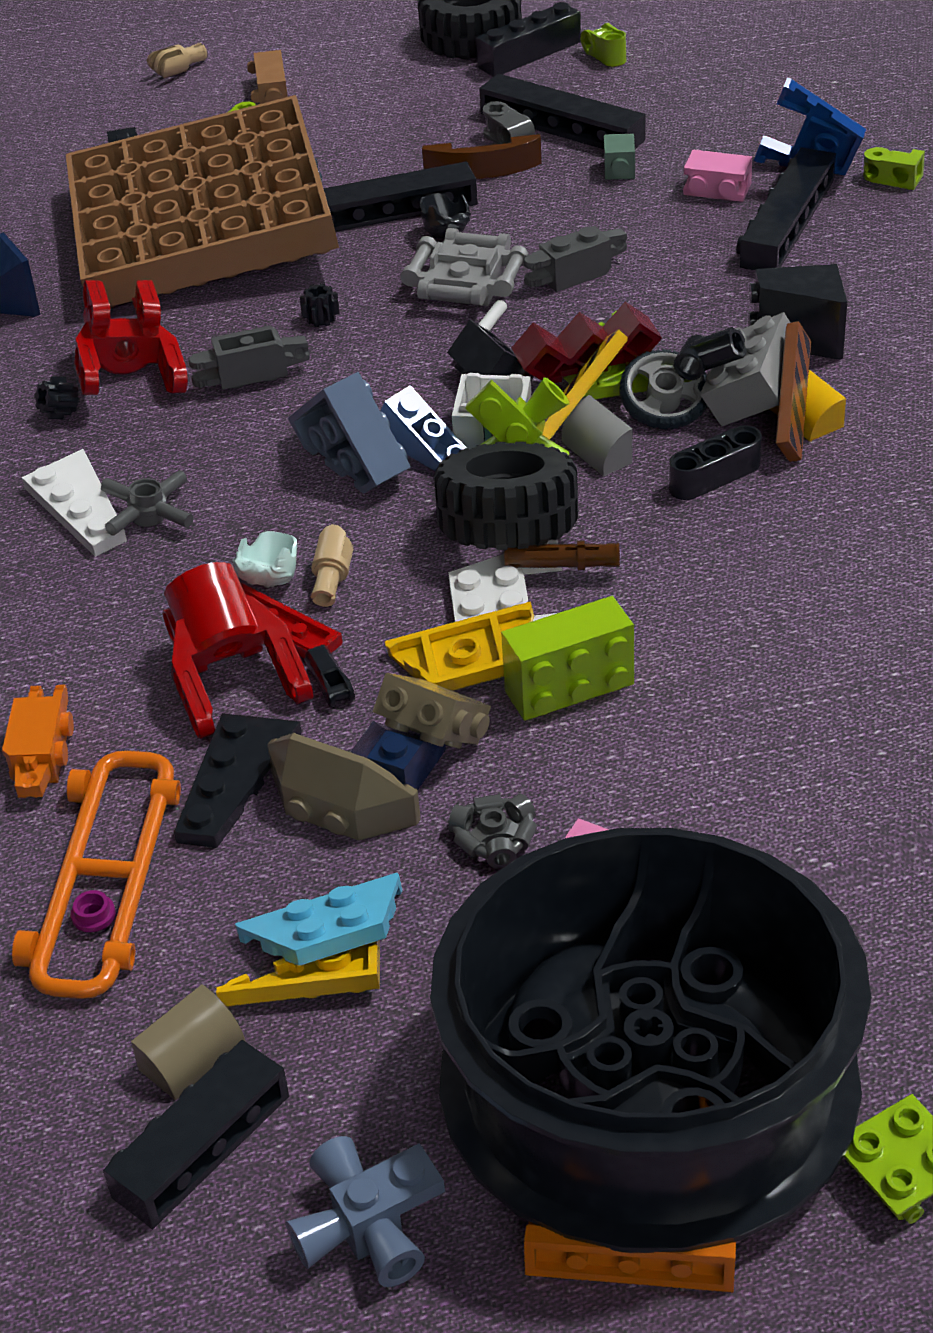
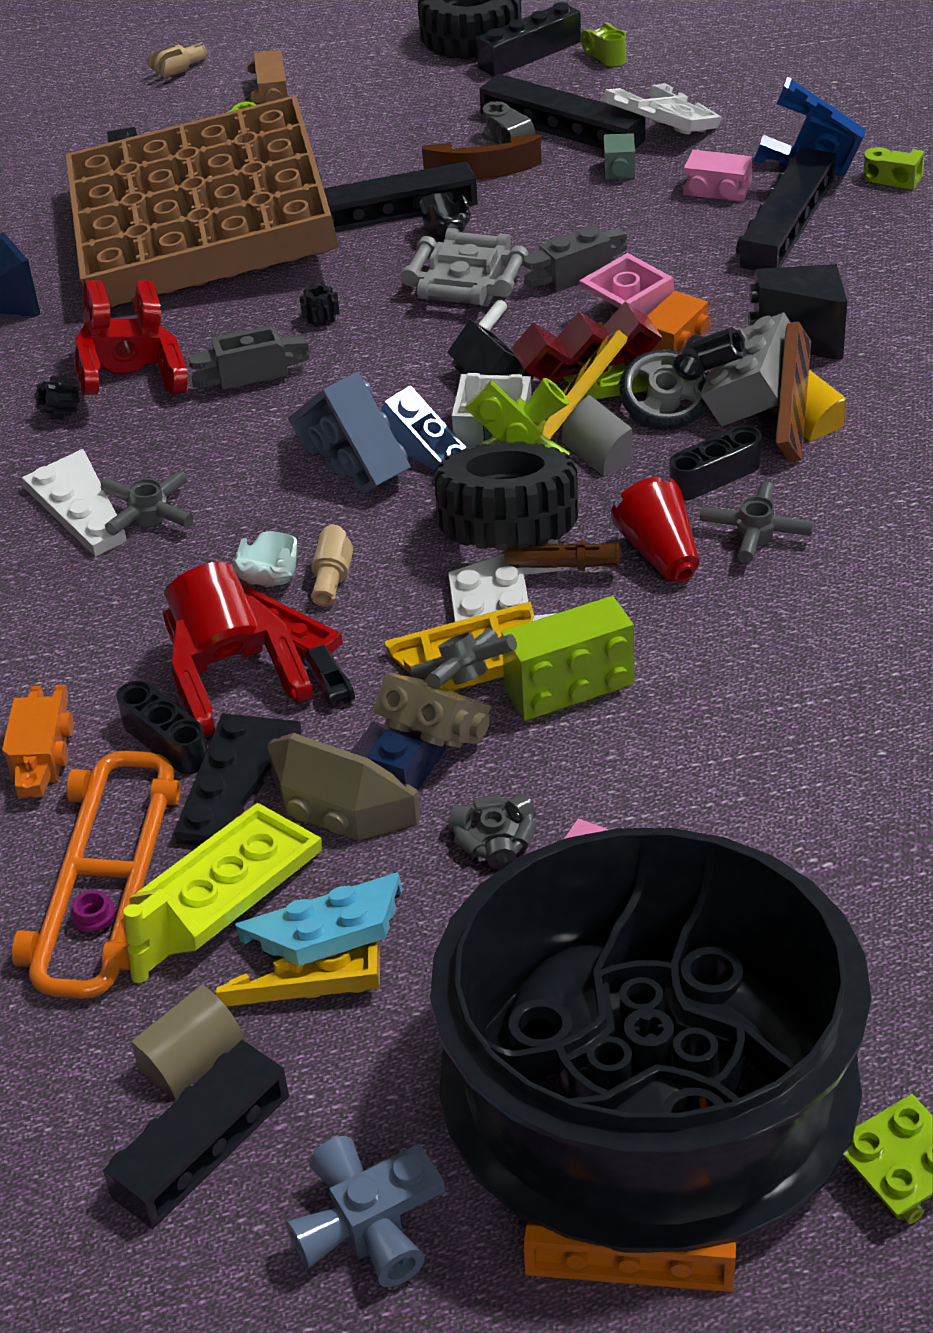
(162, 726): none -> black beam
(213, 886): none -> neon yellow hinge
(463, 658): none -> dark grey bar
(630, 281): none -> bright pink slope
(658, 527): none -> red cone
(665, 108): none -> white wing
(678, 319): none -> orange brick
(756, 521): none -> dark grey bar

